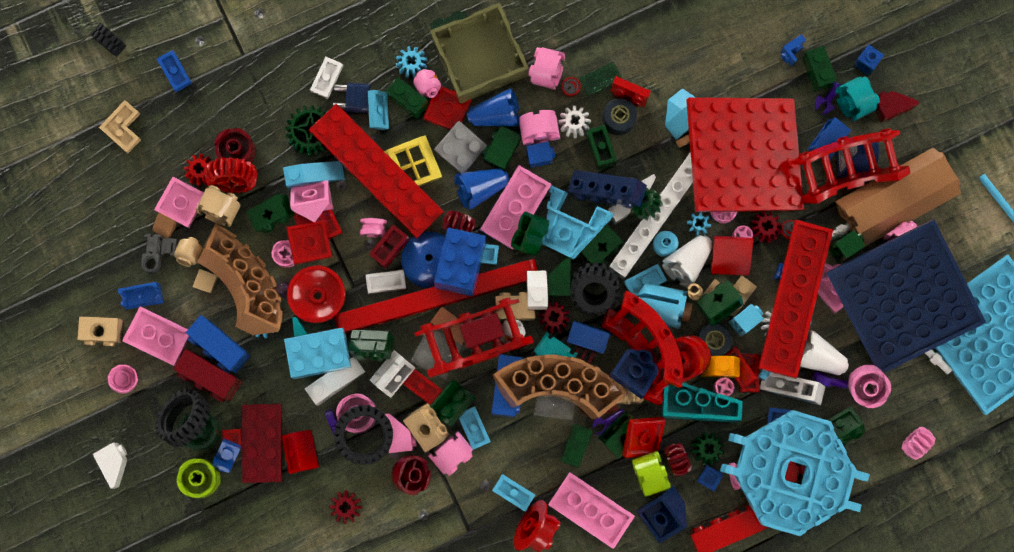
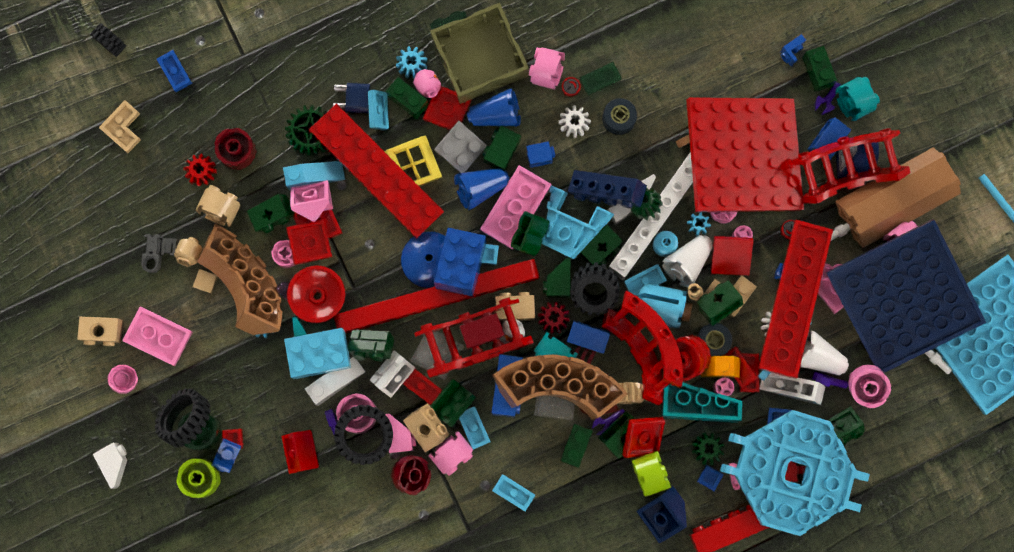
(141, 295): blue hinge -> none
(164, 225): medium nougat slope -> none
(179, 202): bright pink plate -> none
(207, 376): dark red brick -> none
(217, 345): blue brick -> none
(231, 175): red gear -> none
(261, 443): dark red plate -> none
(326, 77): white plate -> none
(352, 511): dark red gear -> none
(373, 227): bright pink wheel -> none
(385, 281): white tile -> none
(389, 246): dark red brick -> none
(445, 316): nougat tile -> none
(458, 221): dark red gear -> none
(536, 528): red piece -> none
(537, 290): white slope -> none
(539, 127): bright pink brick -> none
(591, 510): bright pink plate -> none
(601, 147): dark green brick -> none
(626, 90): red plate -> none
(635, 371): dark blue plate -> none
(676, 115): medium azure slope -> none
(677, 459): dark red gear -> none
(746, 319): medium azure brick -> none
(770, 233): dark red gear -> none
(847, 246): dark green brick -> none
(868, 60): blue brick -> none
(894, 104): dark red slope -> none
(918, 443): bright pink gear -> none

